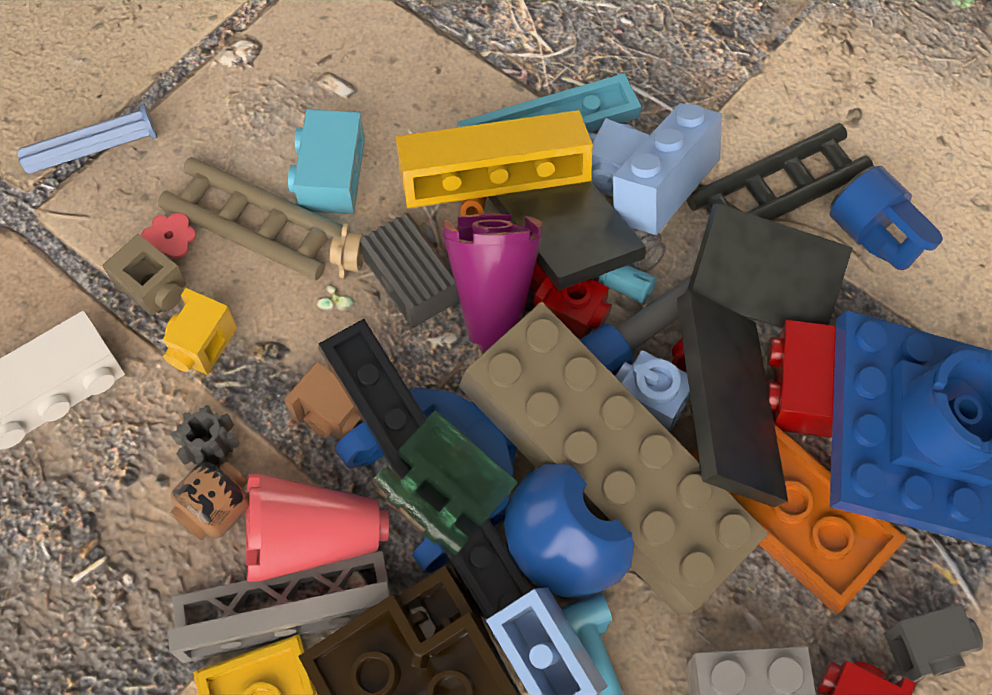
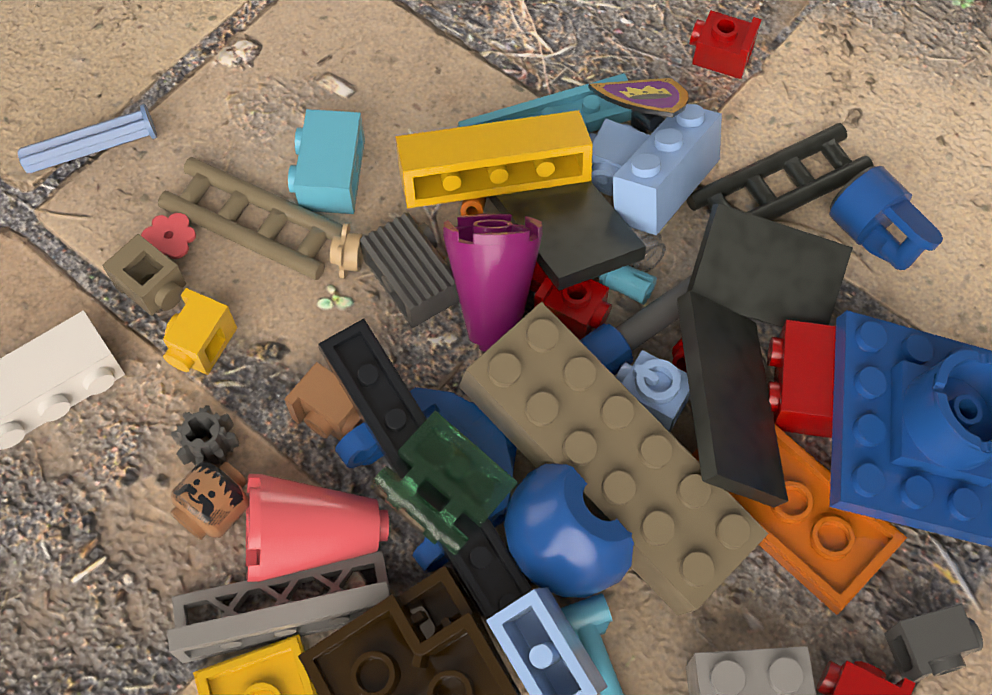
(646, 99): none -> shield
(724, 43): none -> red brick

